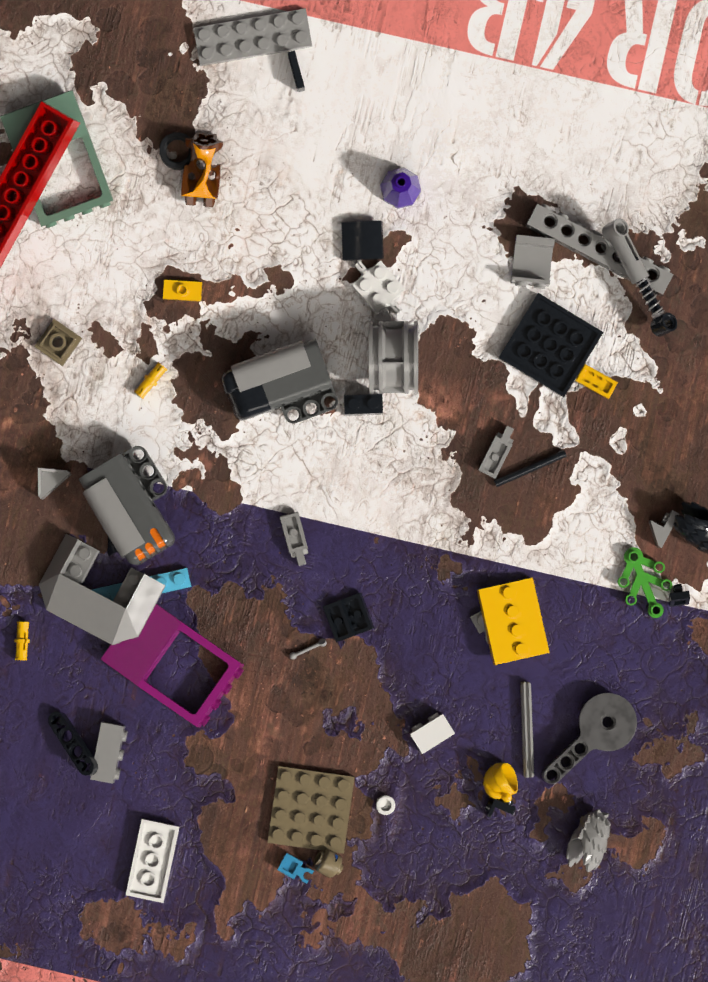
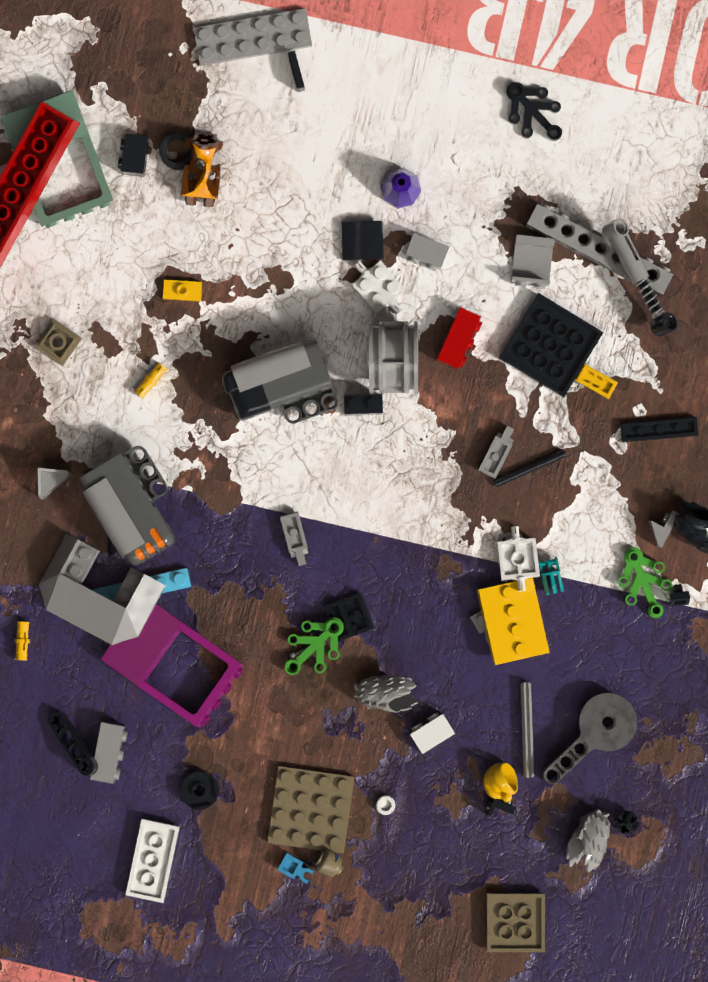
(134, 155): none -> black brick
(193, 799): none -> black plate
(317, 644): none -> bright green plant
(386, 692): none -> light grey head
(426, 252): none -> light grey brick
(459, 339): none -> red brick
(515, 922): none -> dark tan plate
(518, 559): none -> white plate
(531, 109): none -> black plant
(548, 563): none -> teal arm
(626, 822): none -> black gear
(659, 429): none -> black tile

